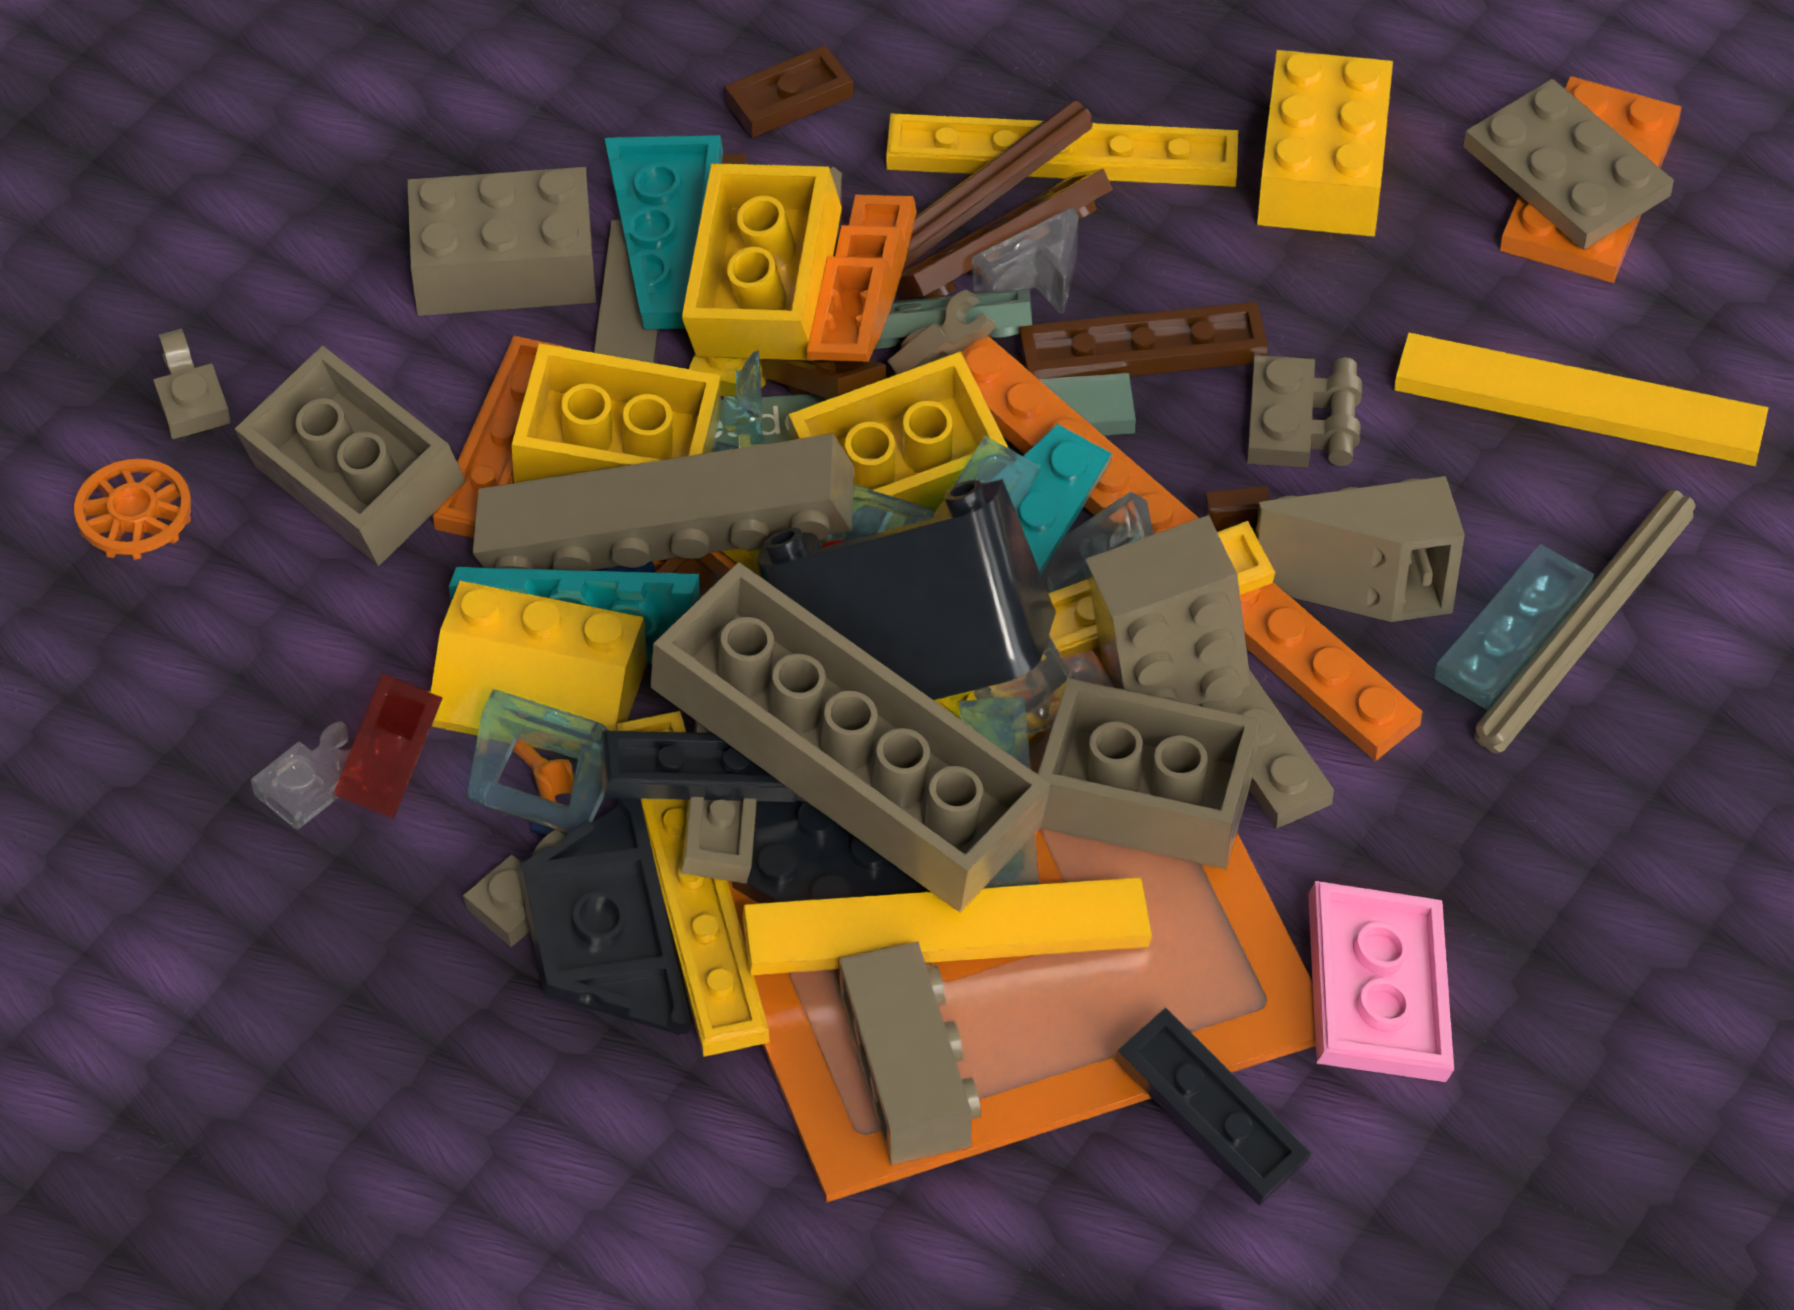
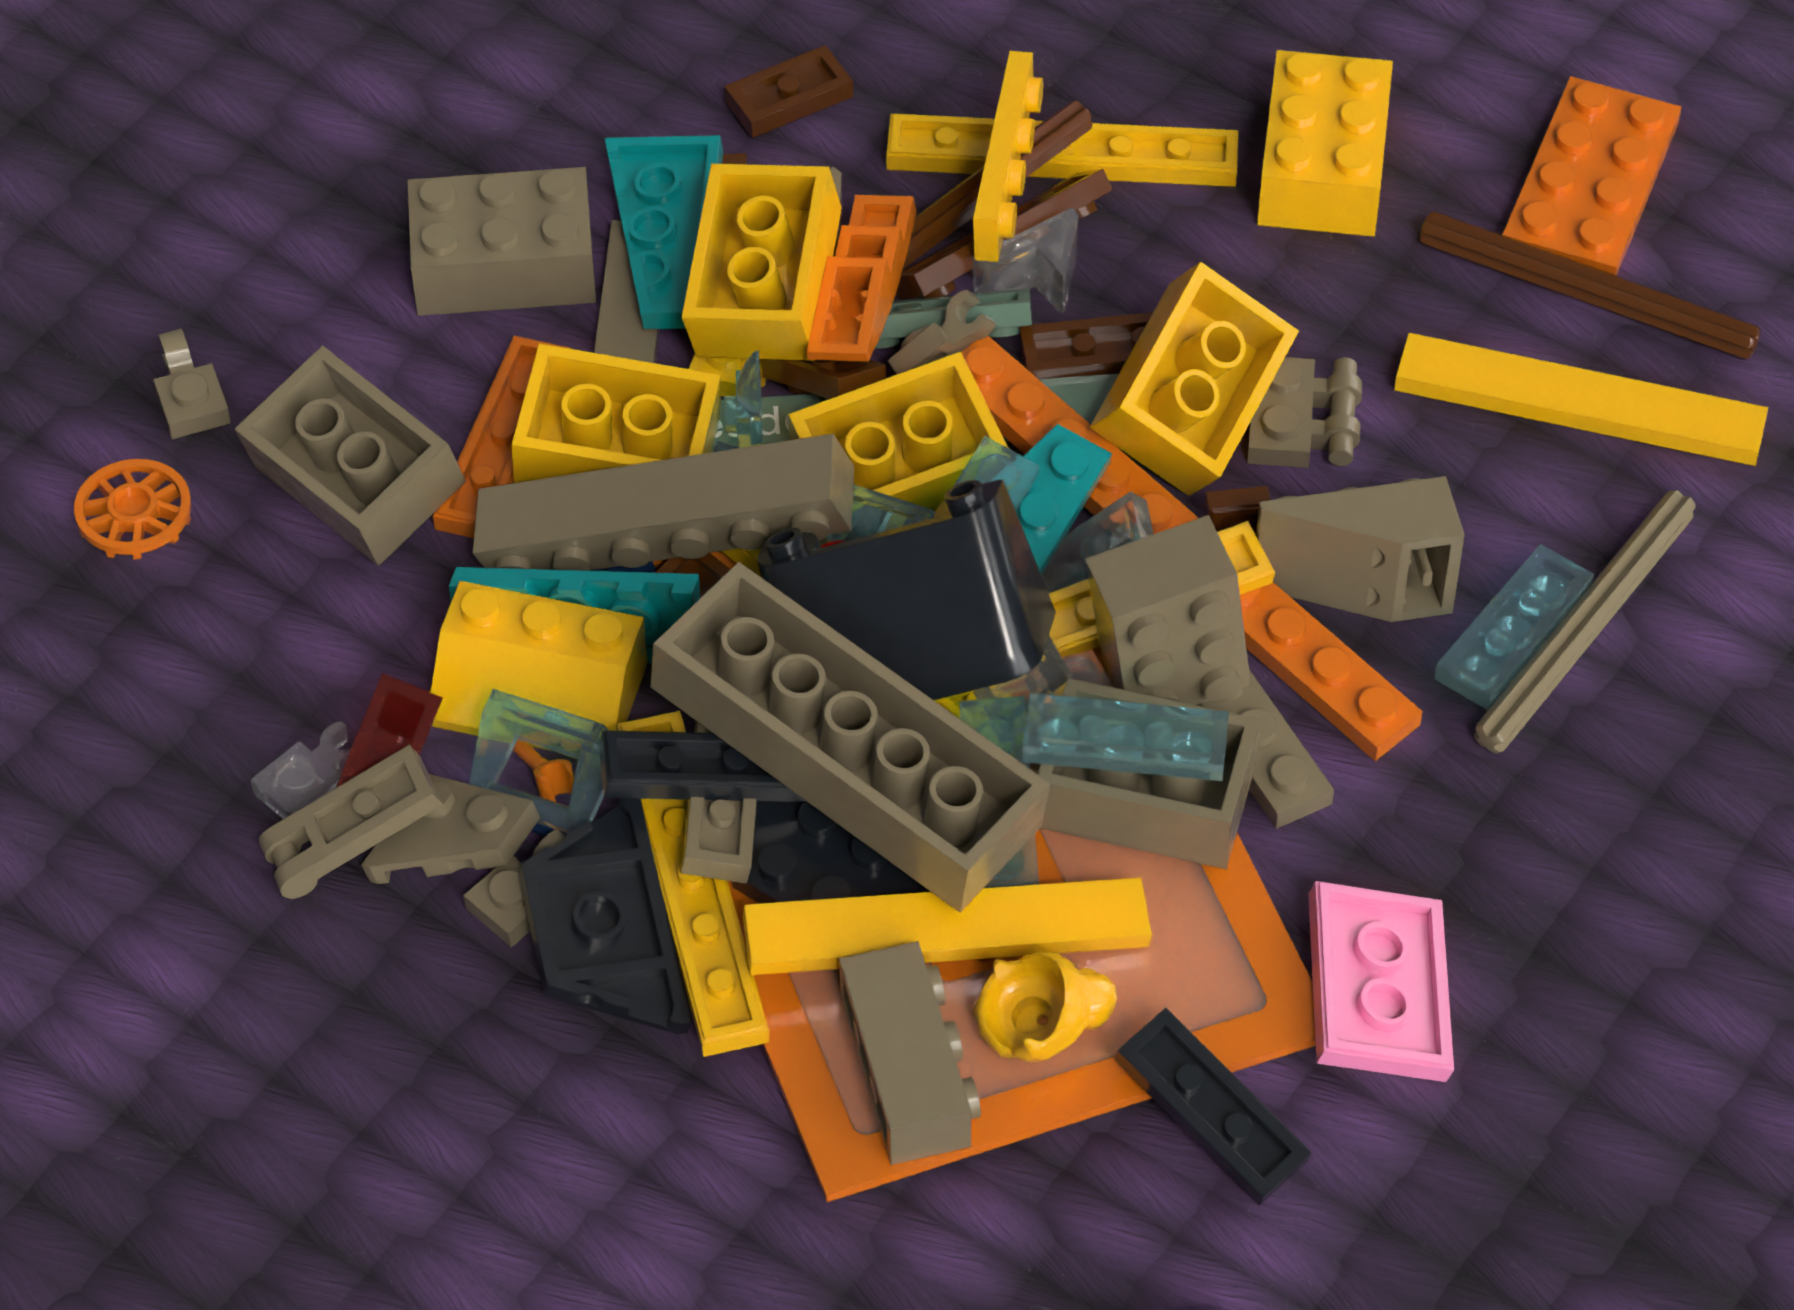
(348, 821): none -> dark tan plate
(468, 831): none -> dark tan wing
(1003, 170): none -> yellow plate
(1039, 988): none -> yellow piece
(1125, 736): none -> clear light blue plate
(1194, 379): none -> yellow brick
(1568, 163): dark tan plate -> none
(1590, 285): none -> reddish brown axle

